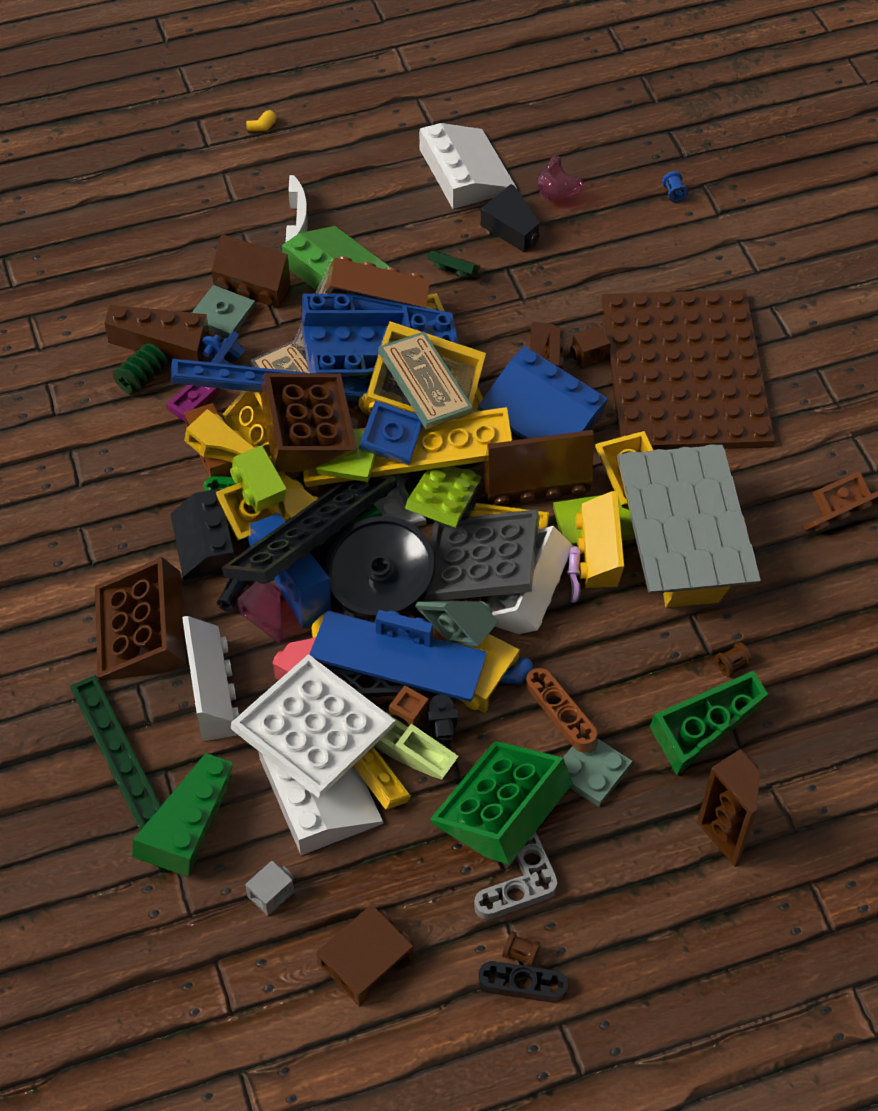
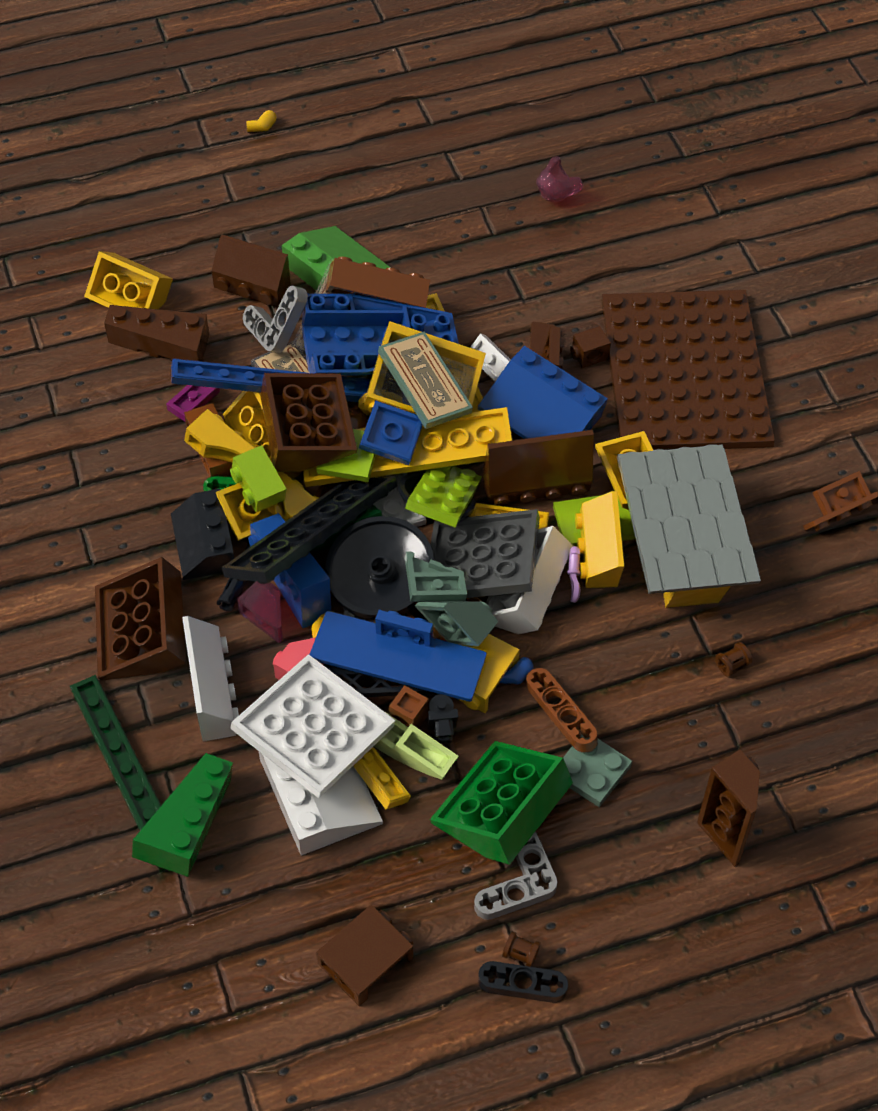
(126, 283): none -> yellow slope
(139, 368): dark green piece -> none
(224, 310): sand green plate -> none
(228, 347): blue hips -> none
(270, 887): light grey brick -> none
(276, 331): none -> light grey beam
(297, 201): white slope -> none
(433, 581): none -> sand green wing
(444, 261): dark green plate -> none
(463, 163): white slope -> none
(495, 359): none -> white plate
(511, 219): black slope -> none
(675, 186): blue bush -> none
(705, 719): green wedge -> none

